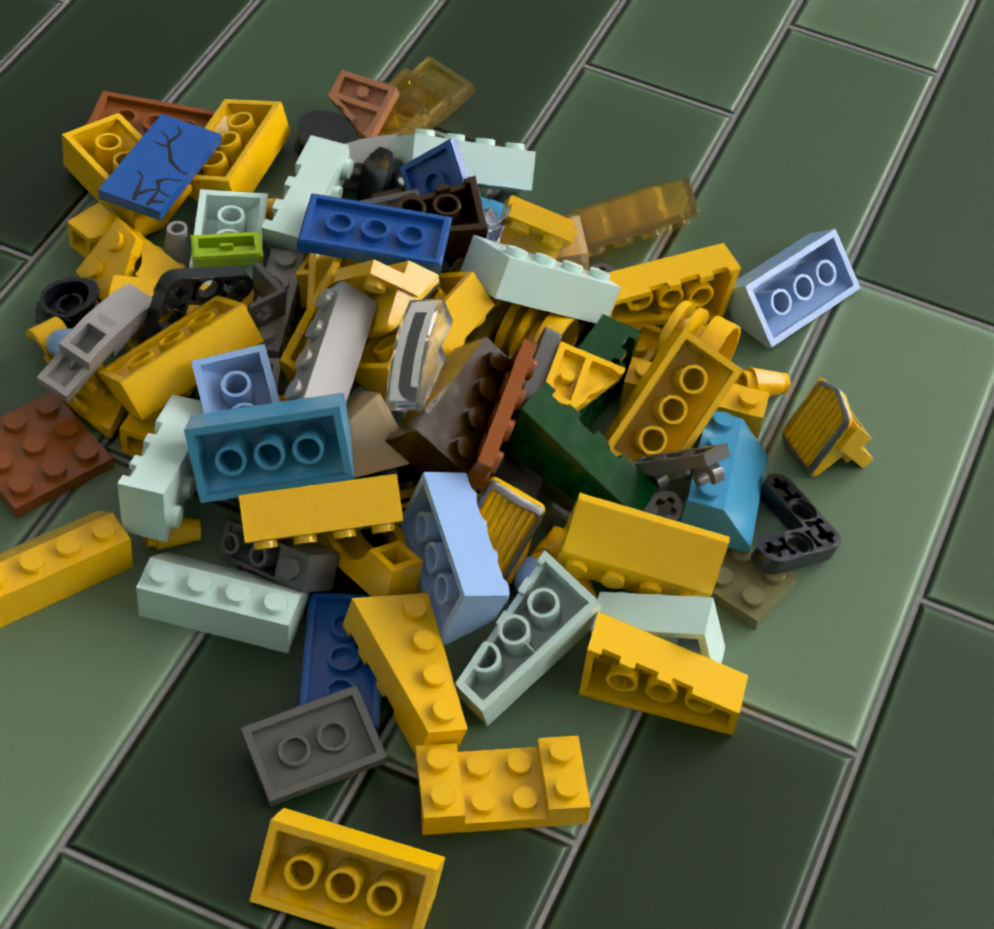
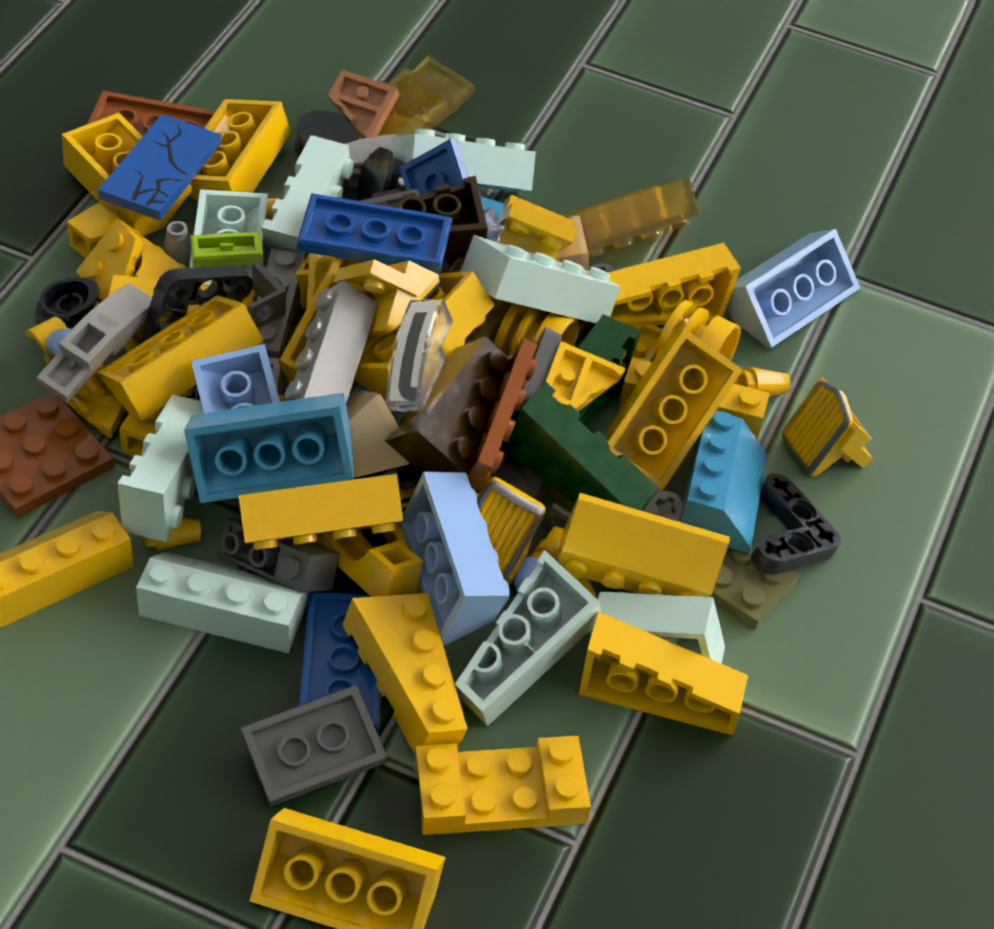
(680, 462): dark grey plate -> none

